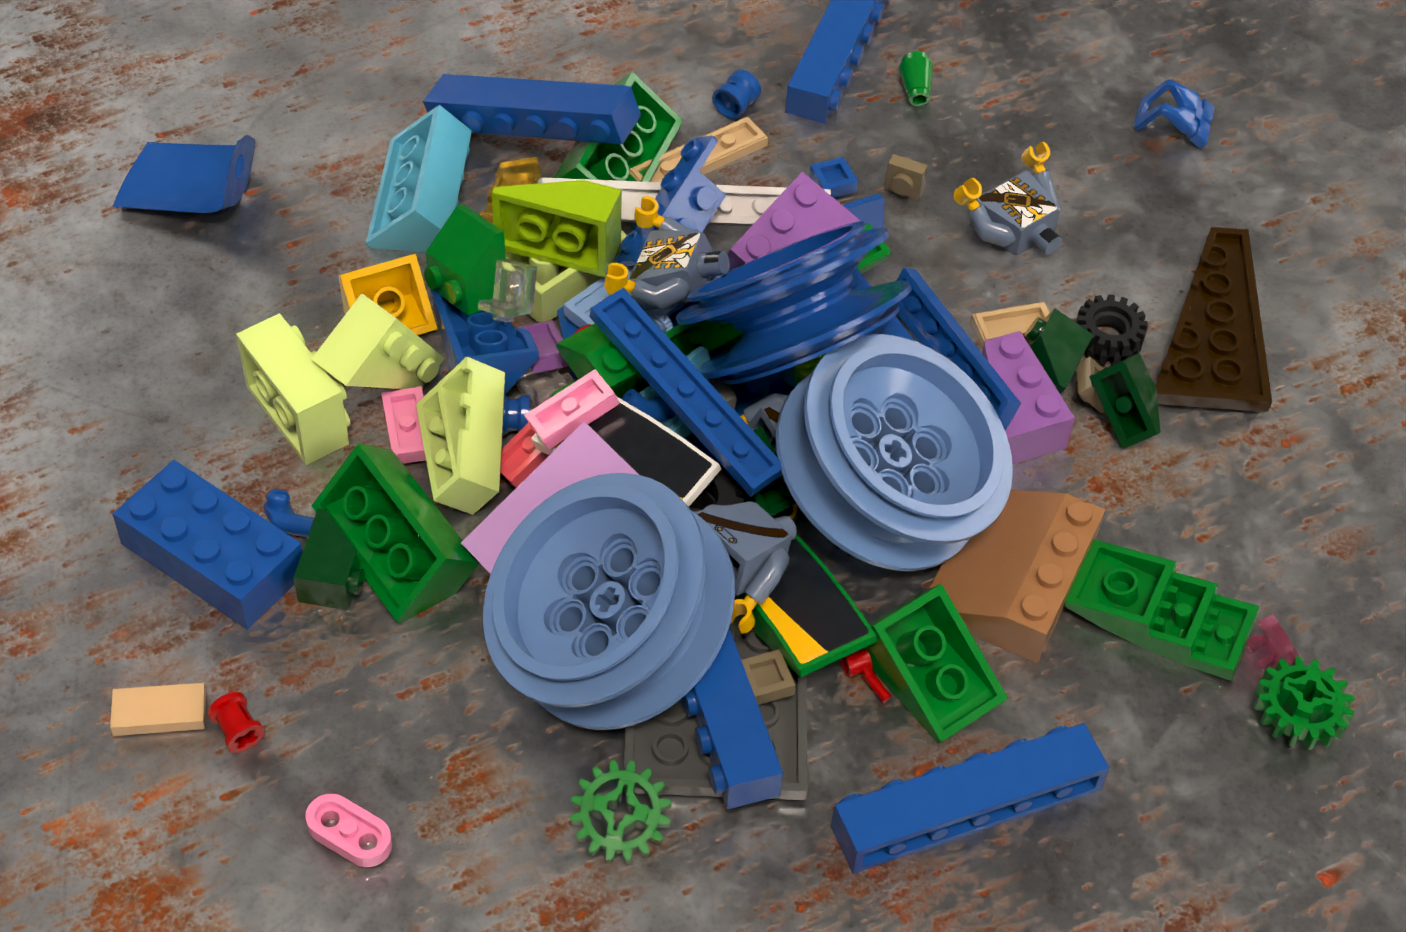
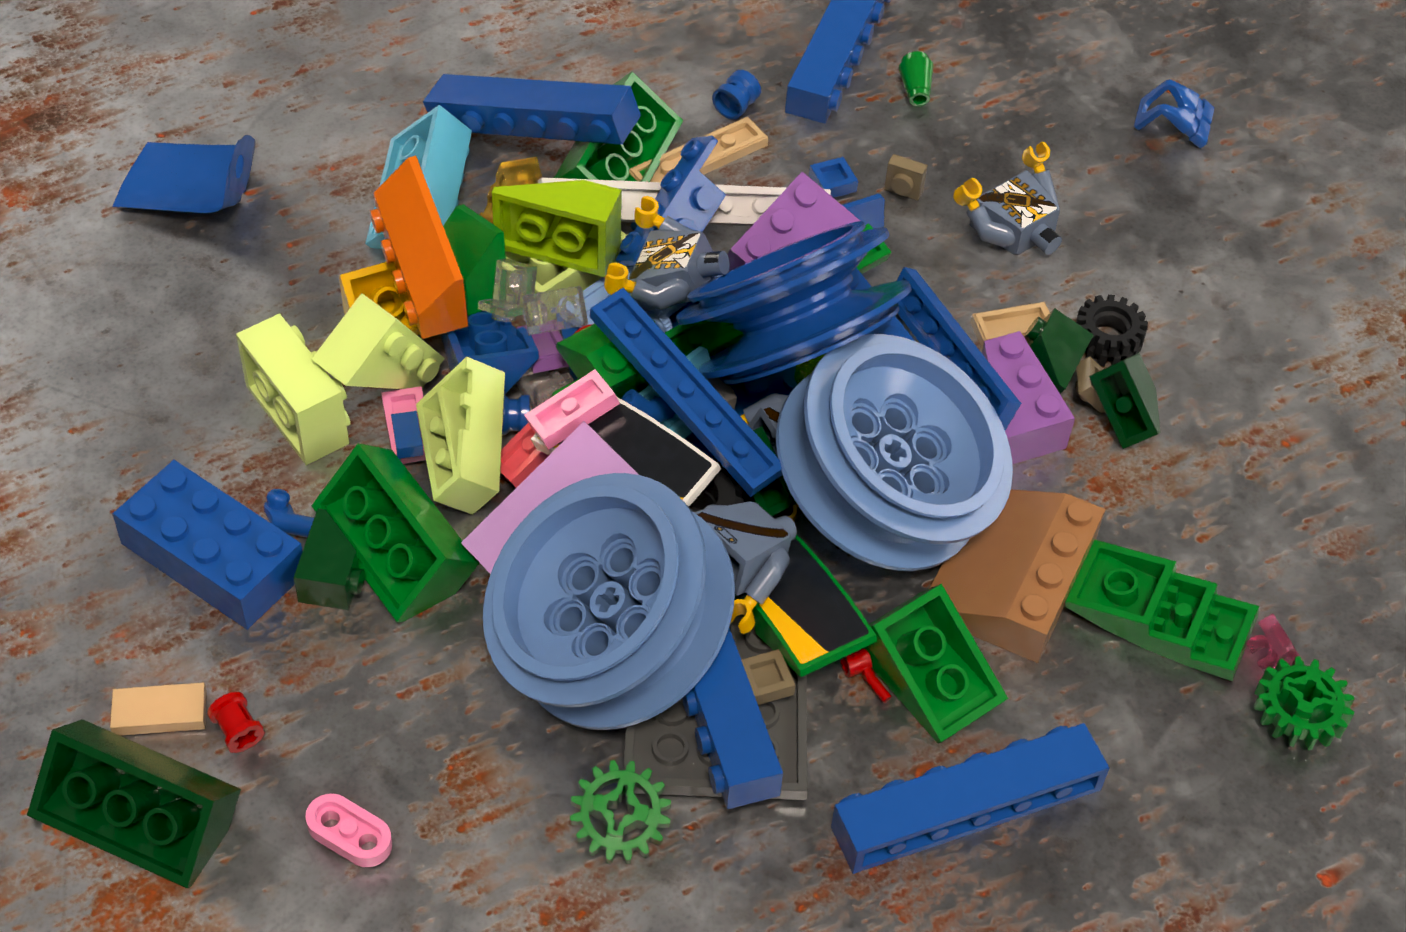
(132, 801): none -> dark green slope
(407, 434): none -> blue piece
(420, 252): none -> orange slope
(554, 310): none -> clear bracket
(1219, 338): dark brown wing -> none

